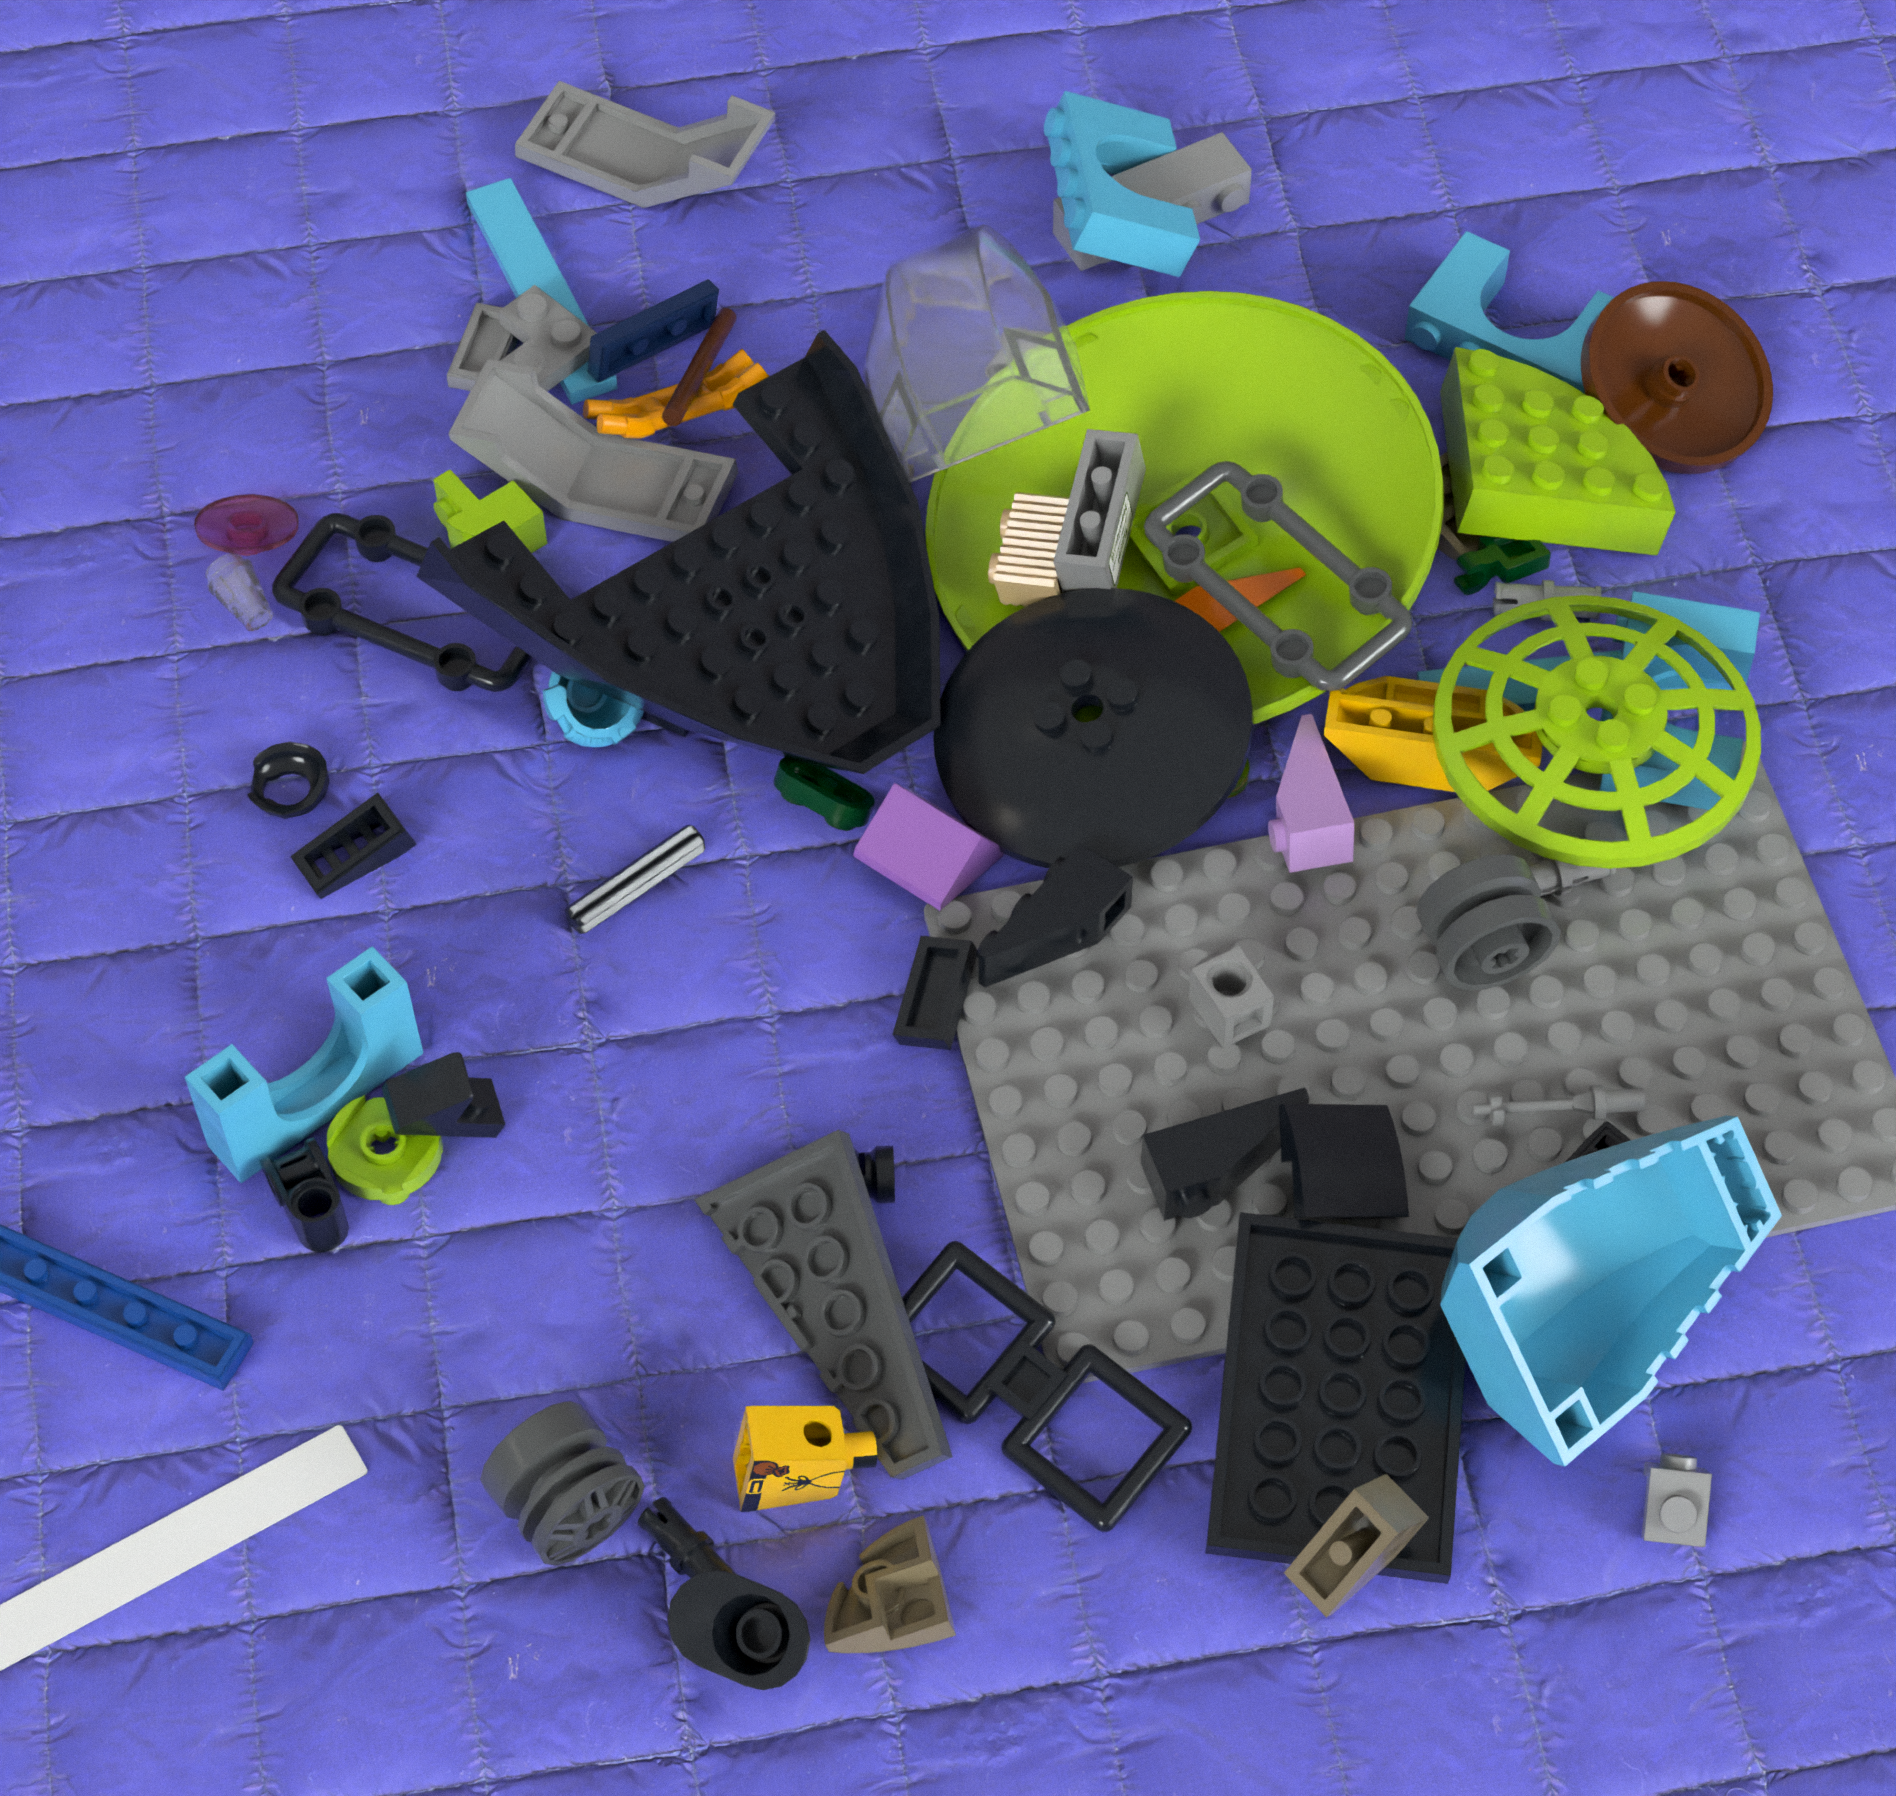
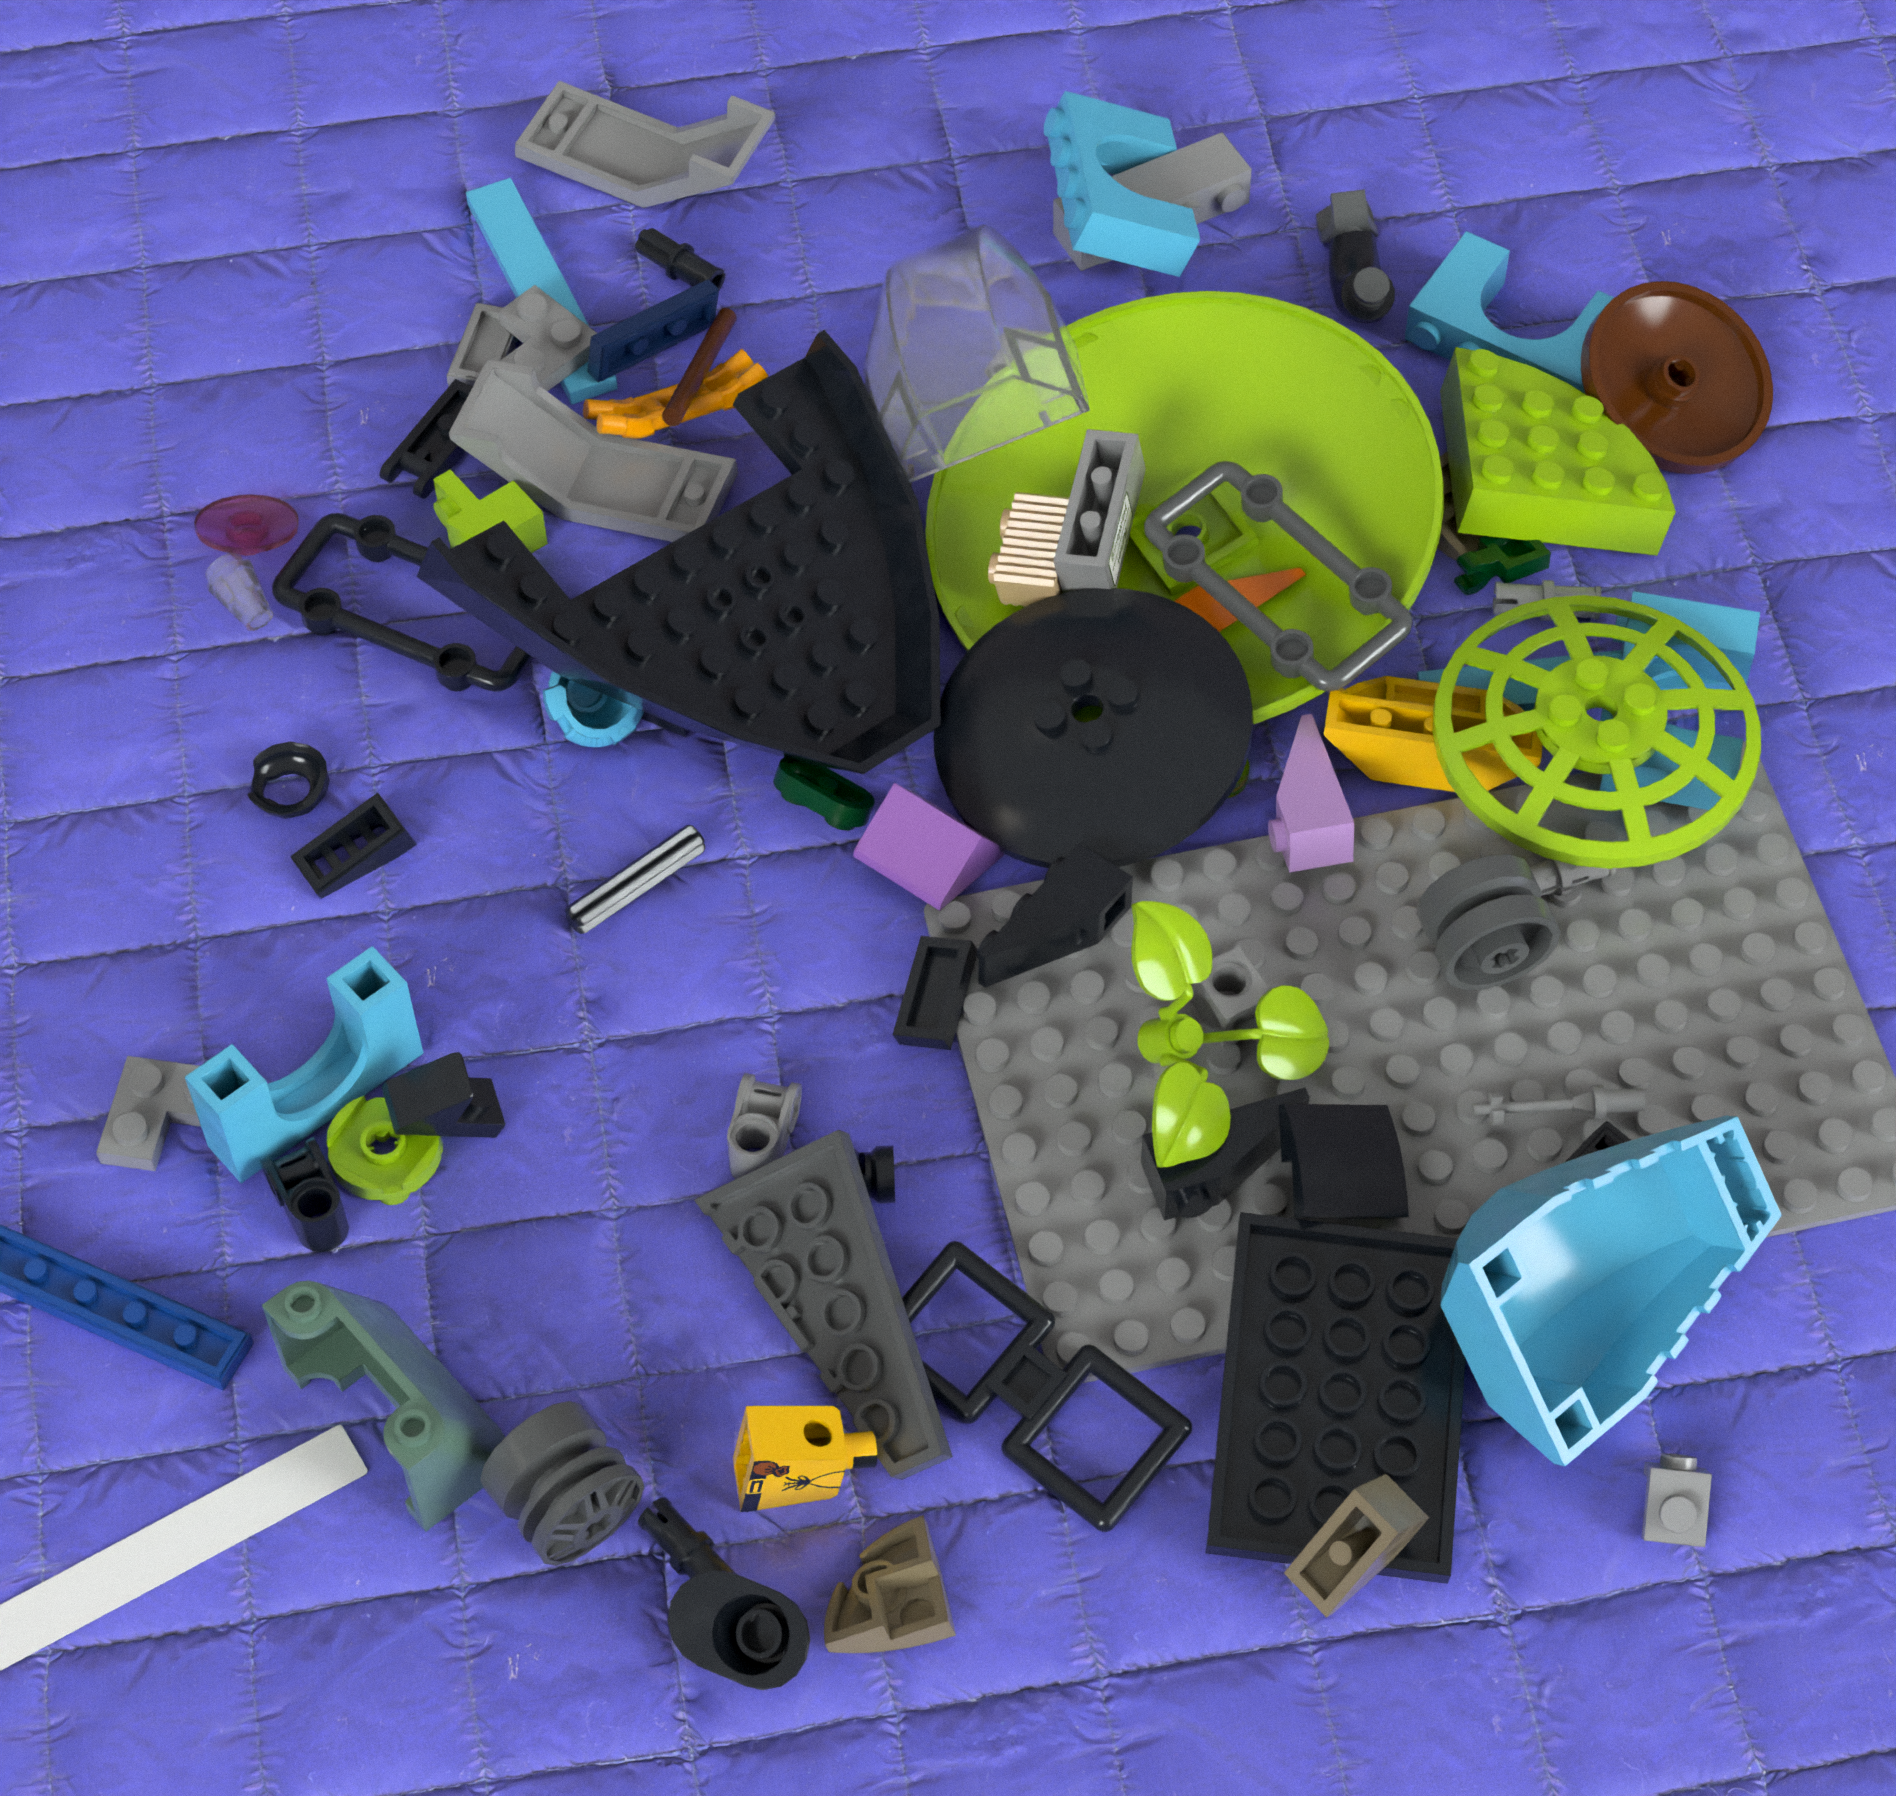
(144, 1105): none -> light grey plate
(428, 447): none -> black hinge
(437, 1426): none -> sand green windscreen
(677, 259): none -> black axle
(762, 1120): none -> light grey piece
(1189, 1113): none -> lime plant
(1355, 273): none -> piece

